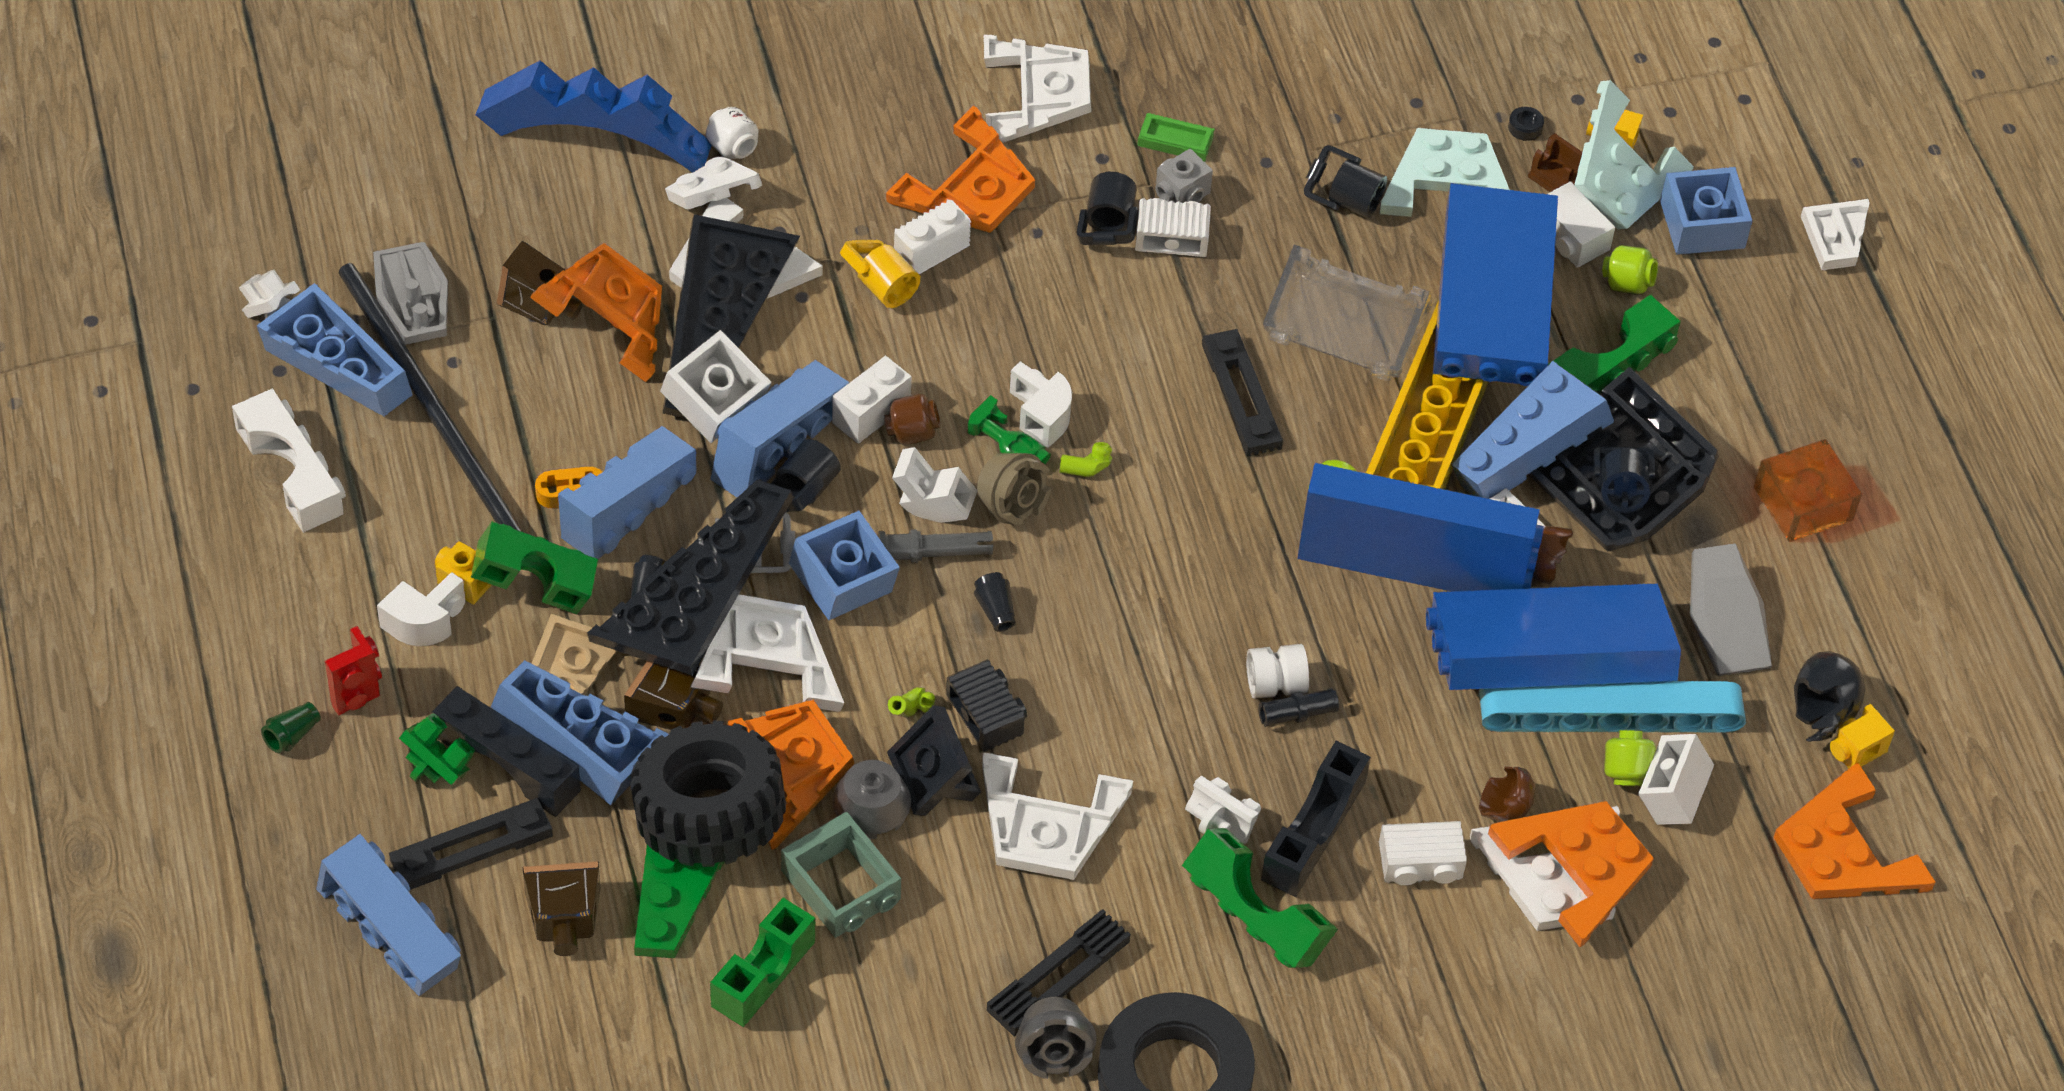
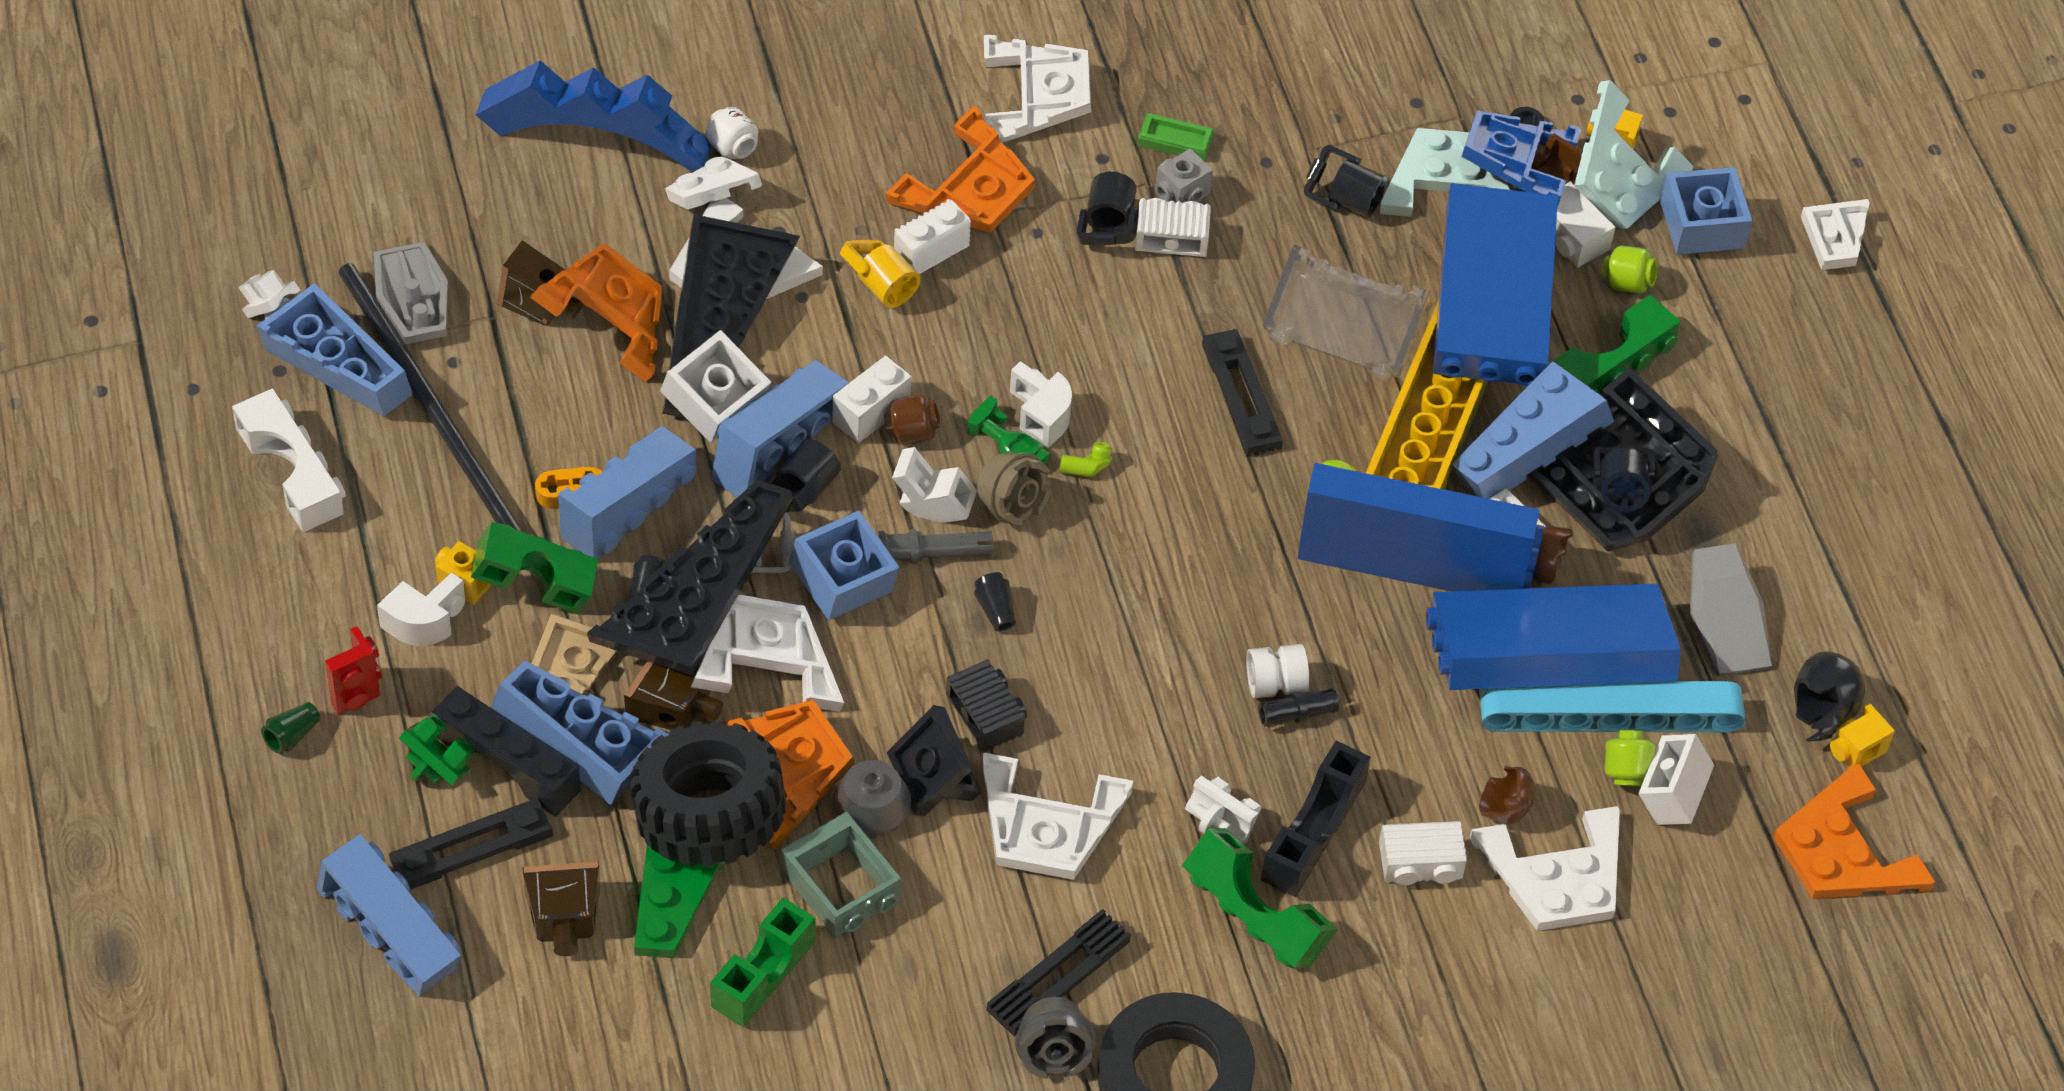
(911, 701): lime arm -> none
(1508, 150): none -> blue wing
(1592, 849): orange wing -> none
(1807, 490): clear orange brick -> none

